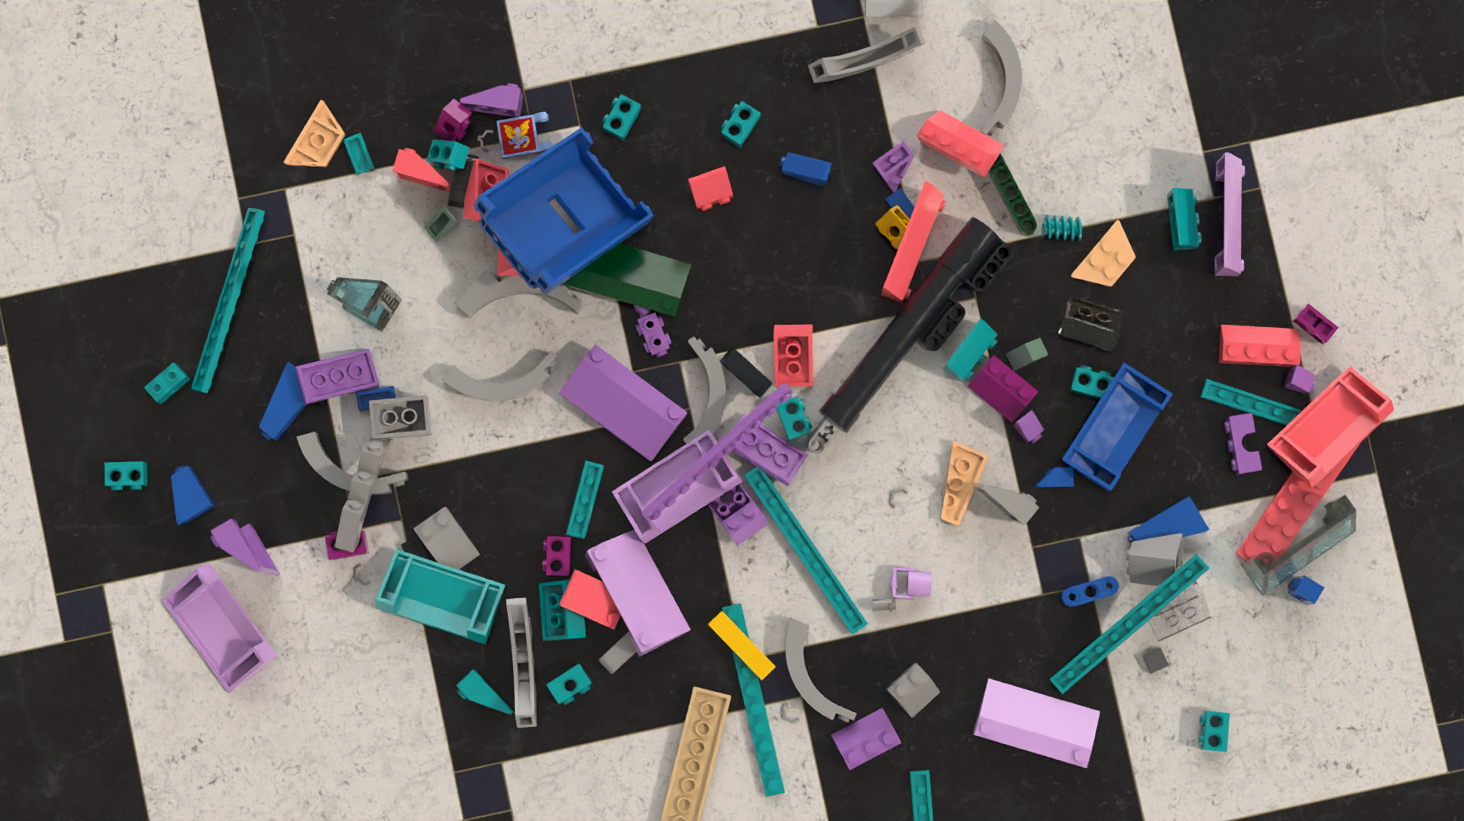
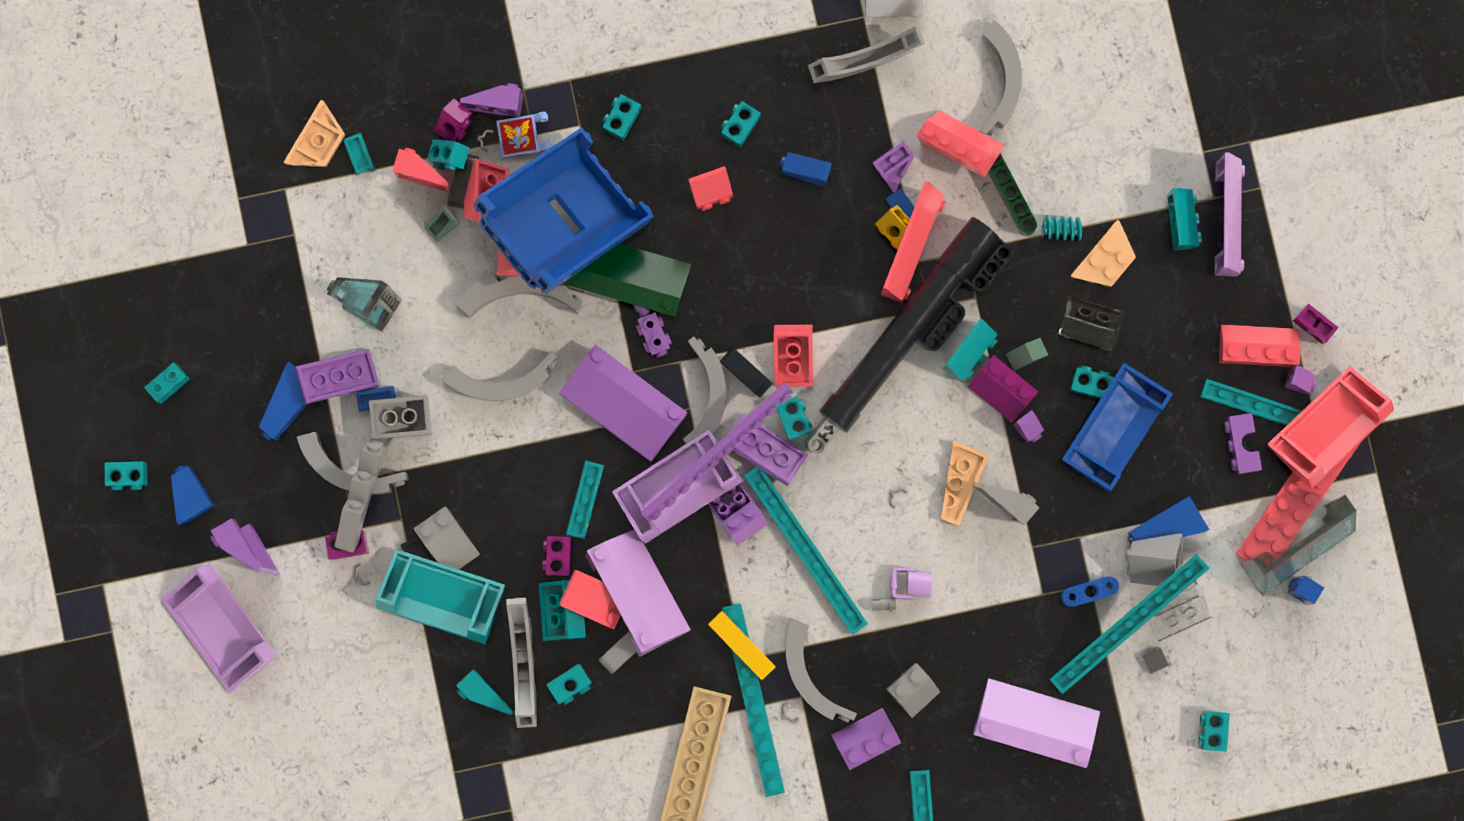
(228, 299): teal plate -> none
(1057, 478): blue slope -> none

